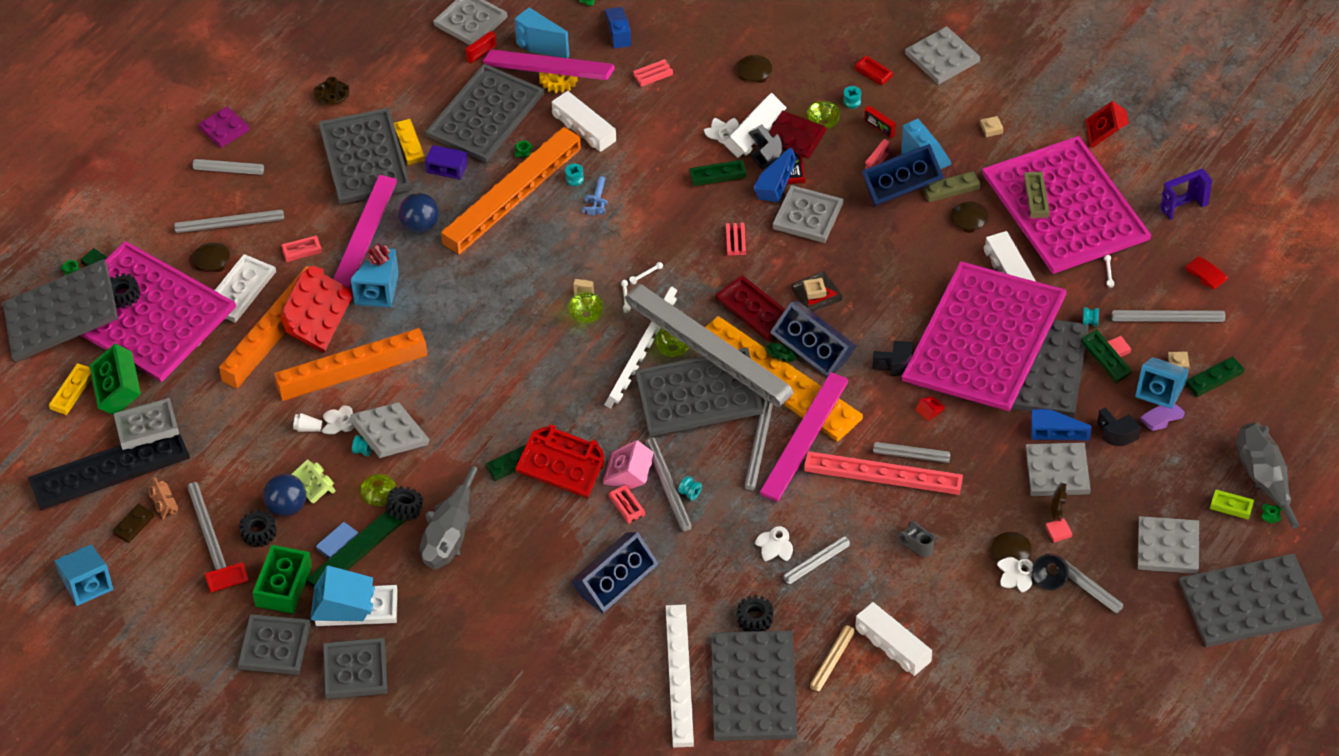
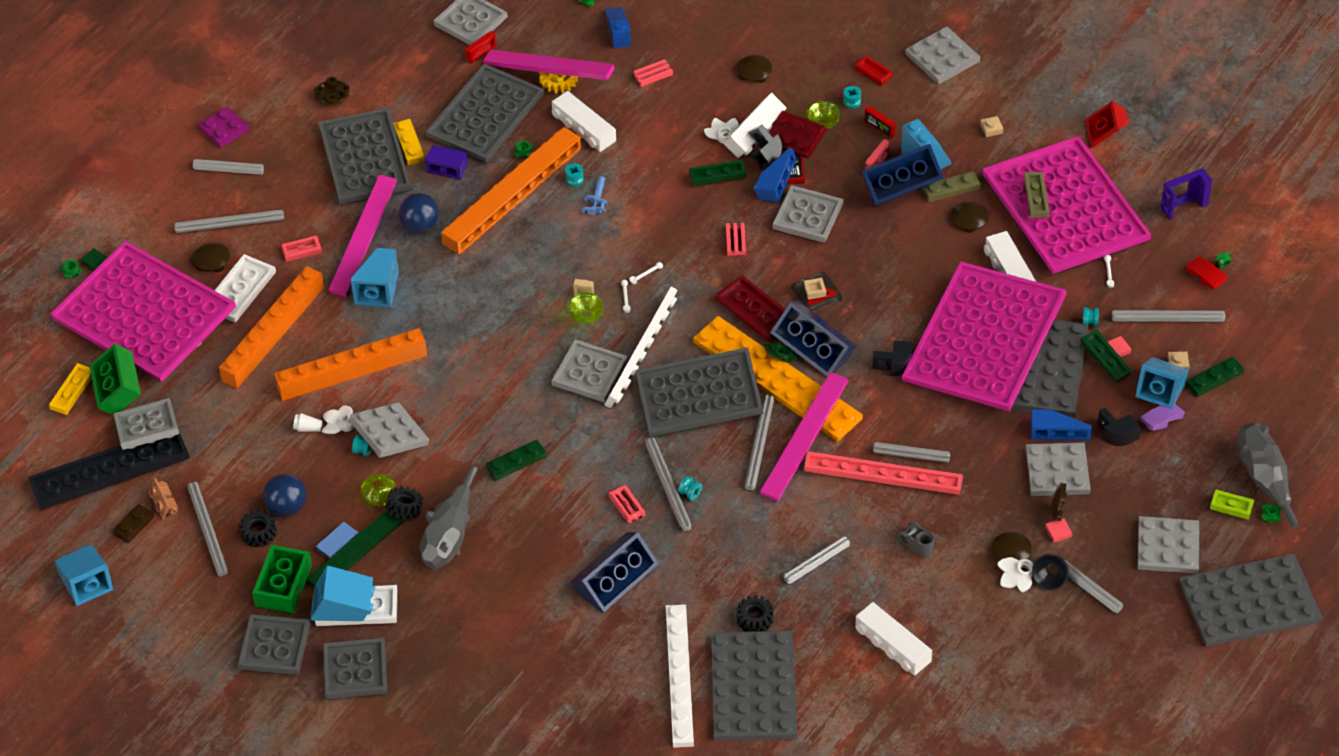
(60, 310): dark grey plate -> none
(128, 296): black tyre -> none
(226, 577): red tile -> none
(314, 480): yellowish green bracket -> none
(315, 308): plate -> none
(378, 254): dark red gear -> none
(540, 35): dark azure slope -> none
(562, 460): red plate -> none
(589, 370): none -> light grey plate
(628, 466): bright pink slope -> none
(665, 339): clear neon green piece -> none
(709, 345): light grey beam -> none
(775, 546): white plate -> none
(832, 658): tan axle -> none
(929, 408): red slope -> none
(1222, 259): none -> green plate

